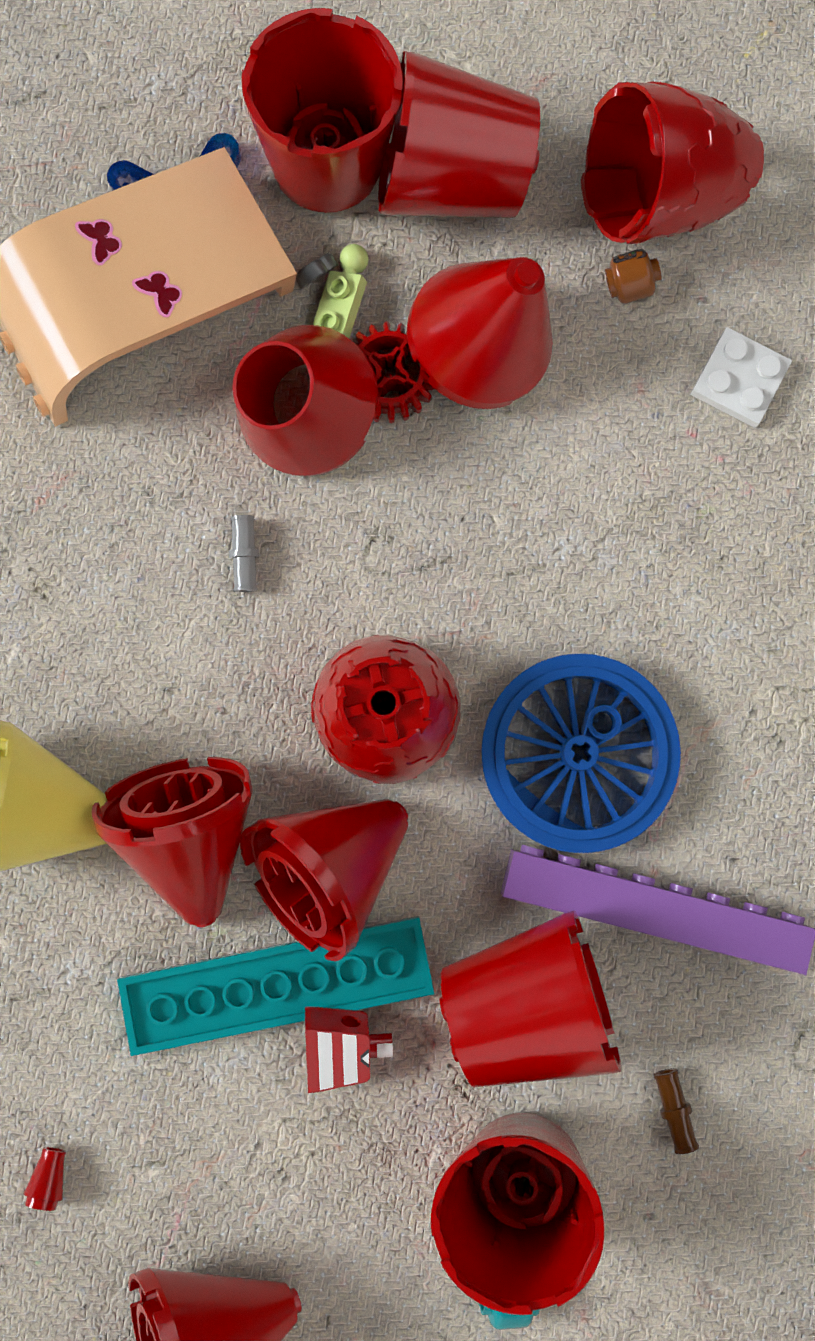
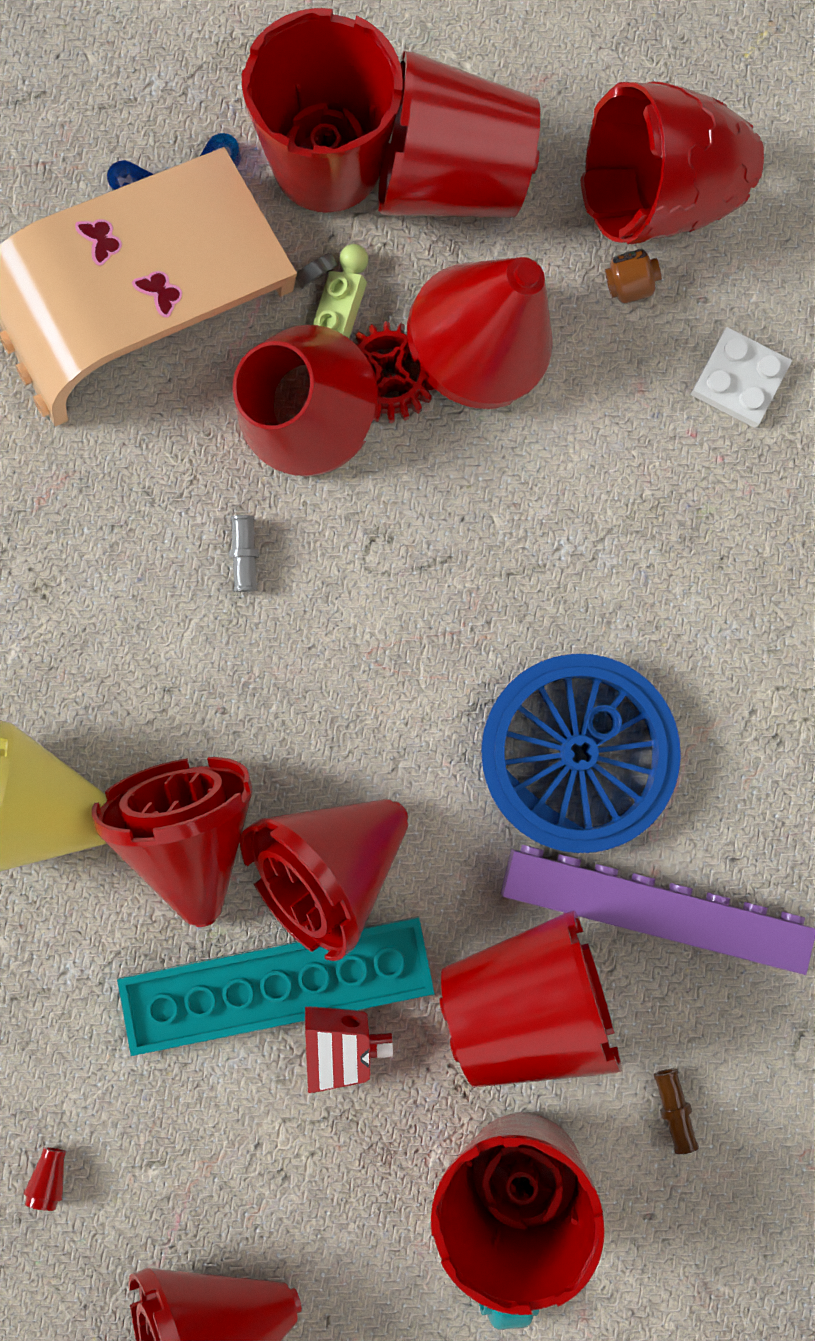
(391, 745): red piece -> none

